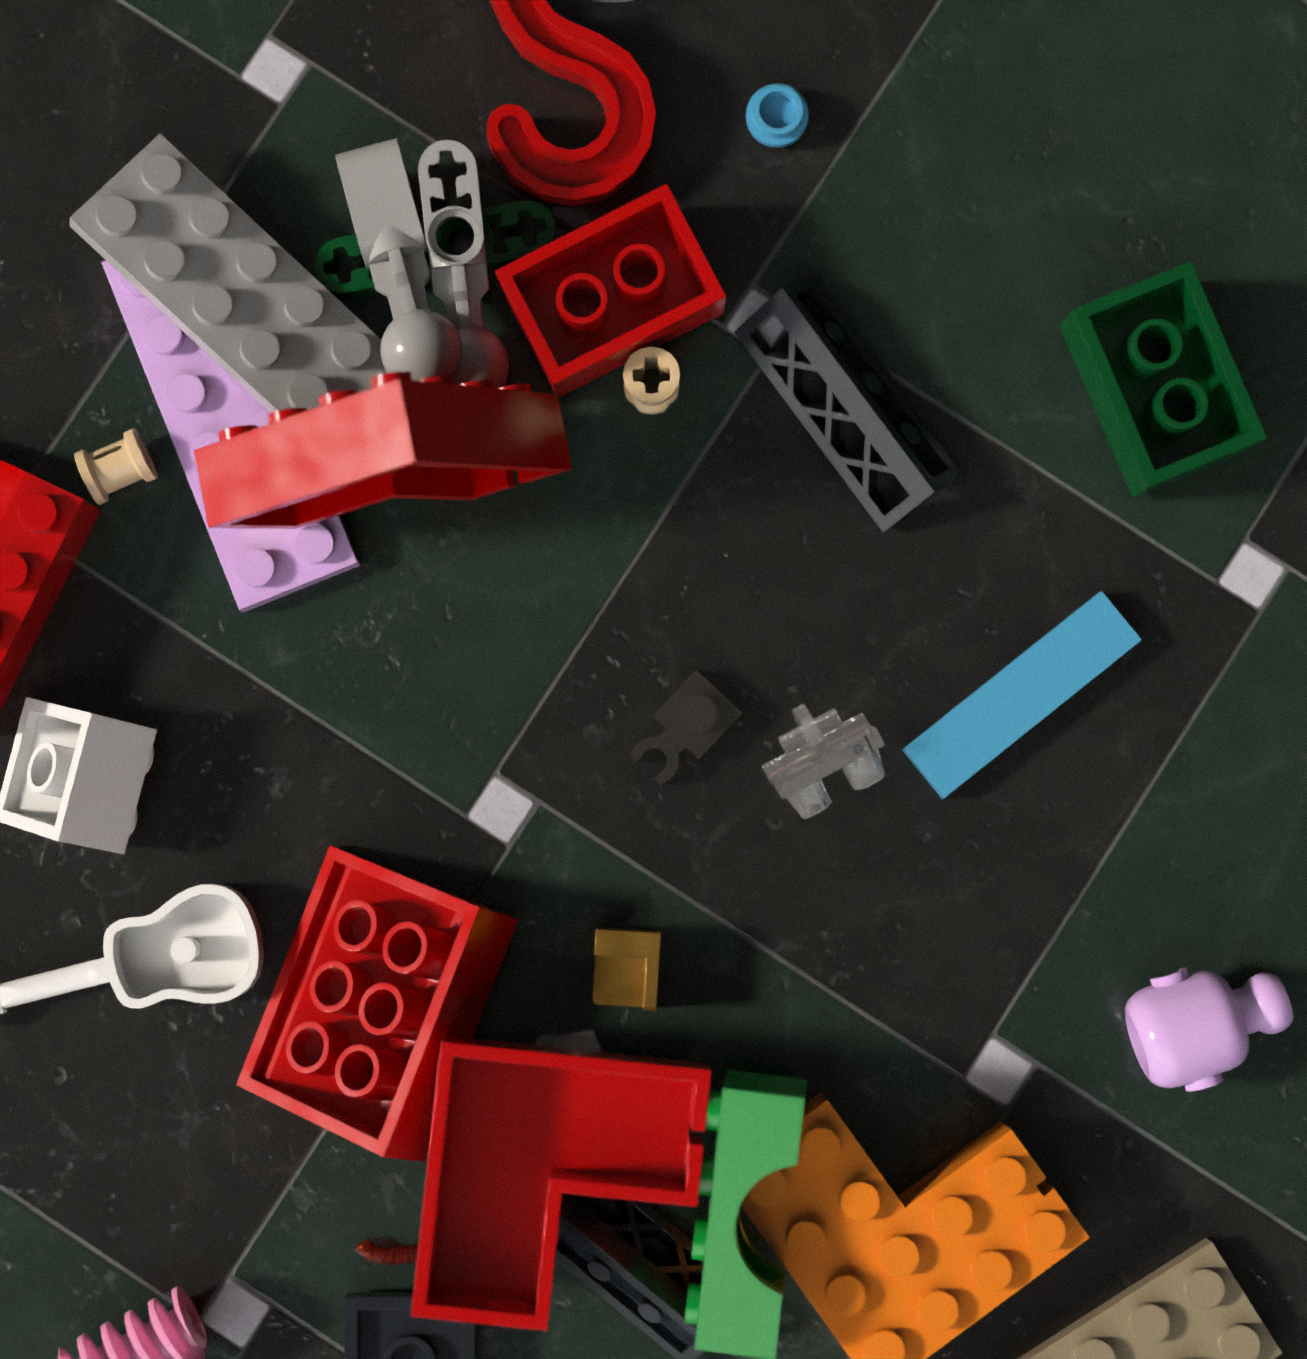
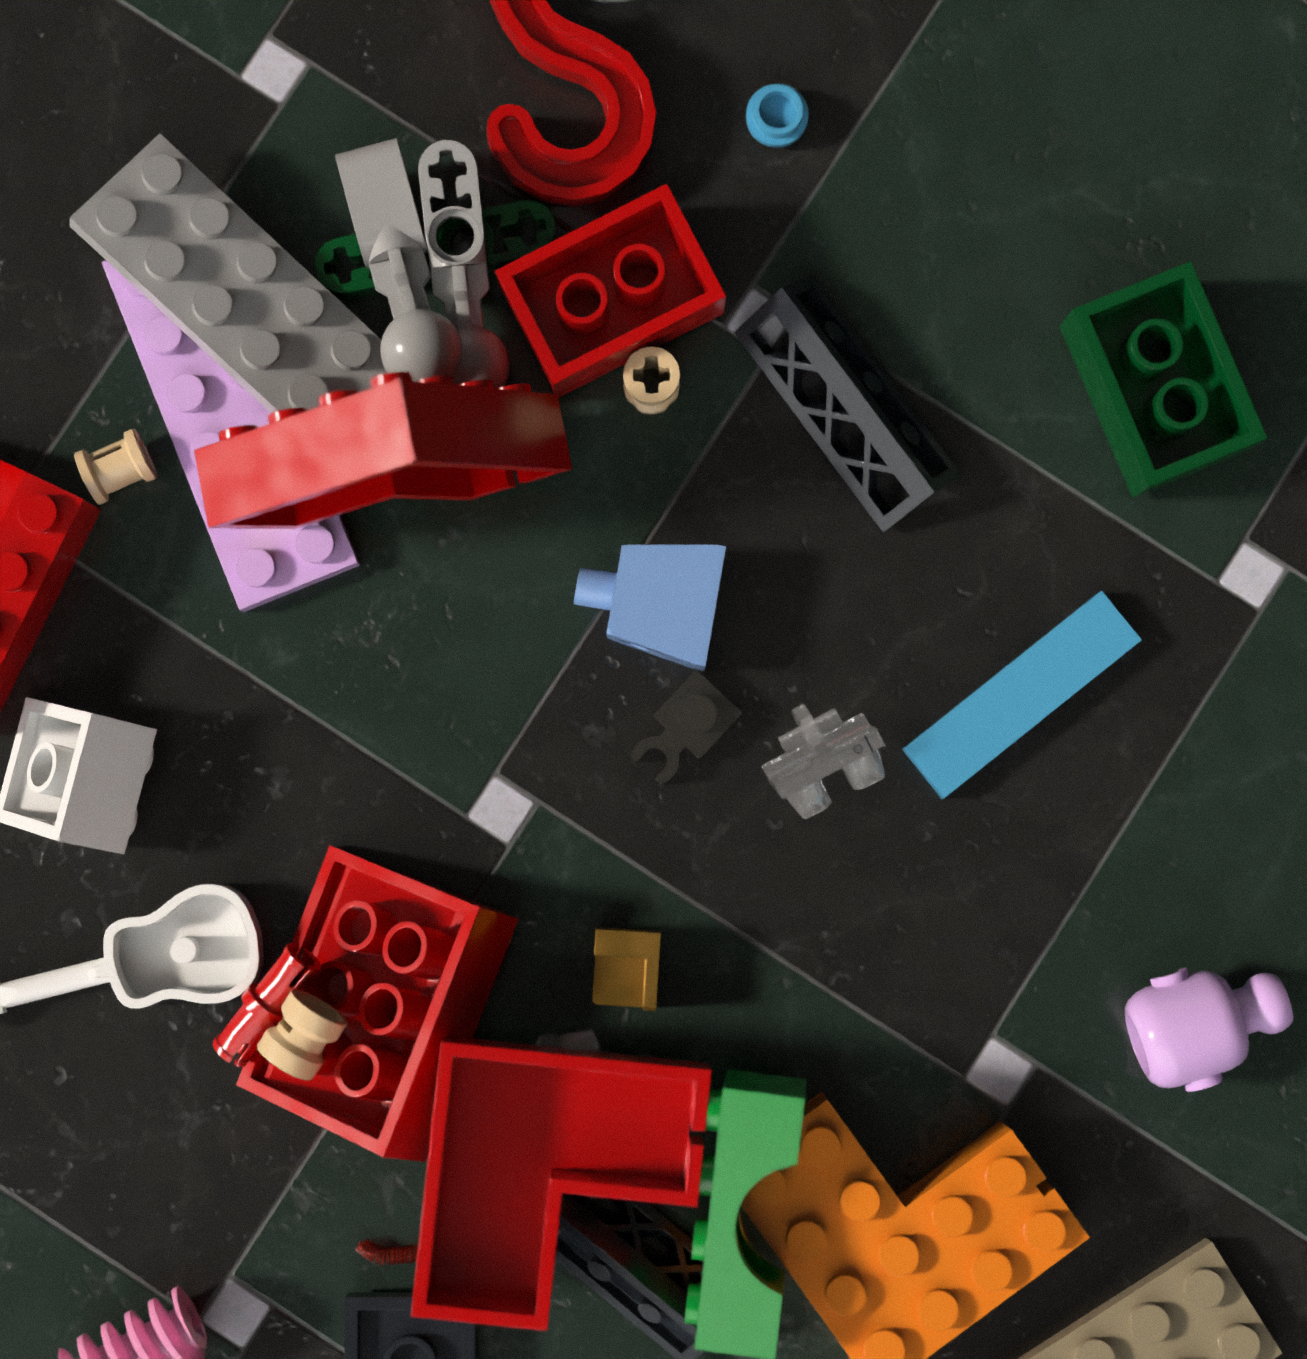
(263, 1004): none -> pin
(302, 1034): none -> tan wheel
(659, 599): none -> medium blue torso

